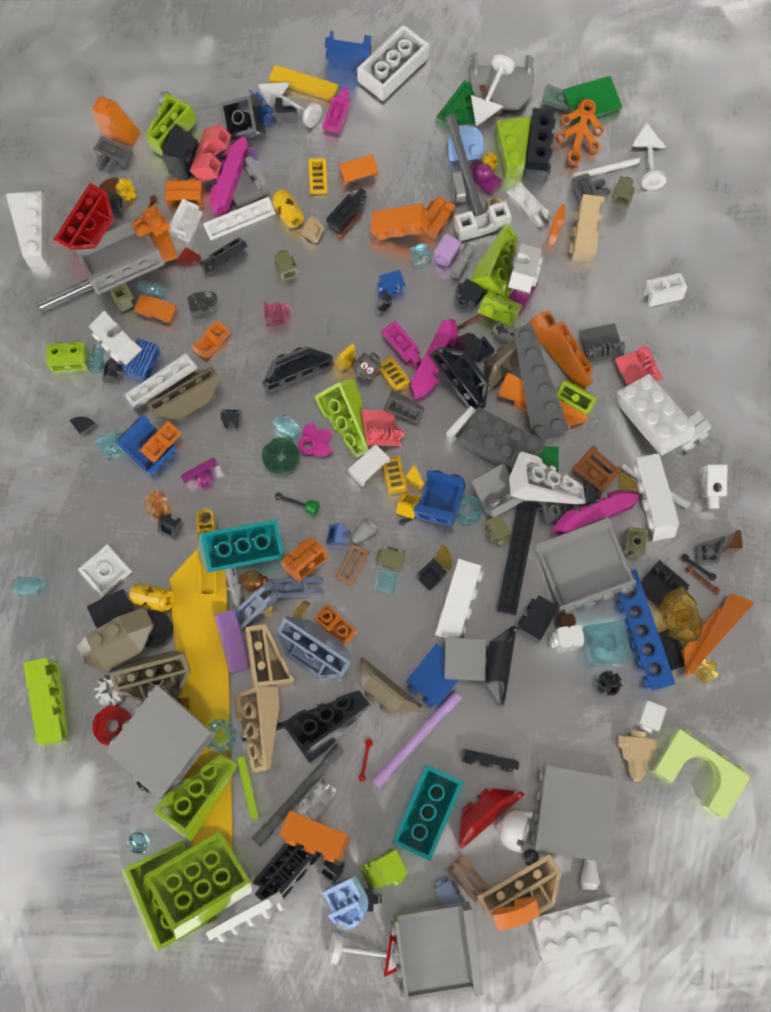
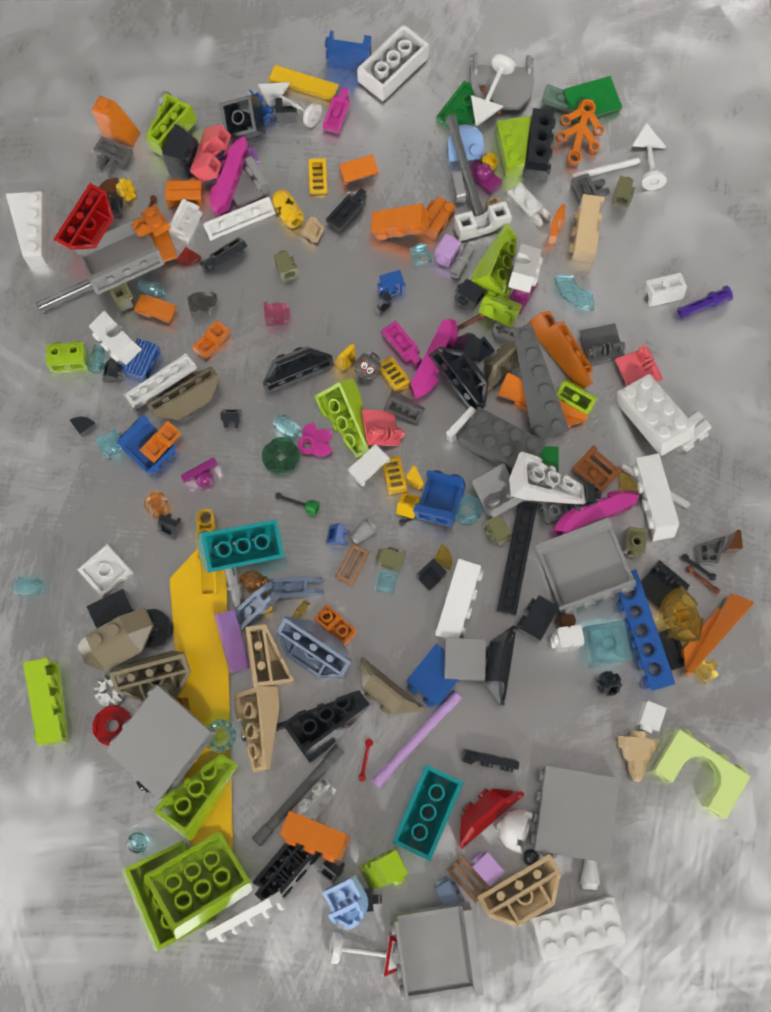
(151, 597): yellow piece -> none
(248, 787): lime tile -> none
(304, 559): orange brick -> none
(340, 234): copper hinge -> none
(487, 867): none -> lavender brick
(523, 912): orange slope -> none
(573, 293): none -> clear light blue tile
(712, 299): none -> dark purple pin
(712, 484): white torso -> none

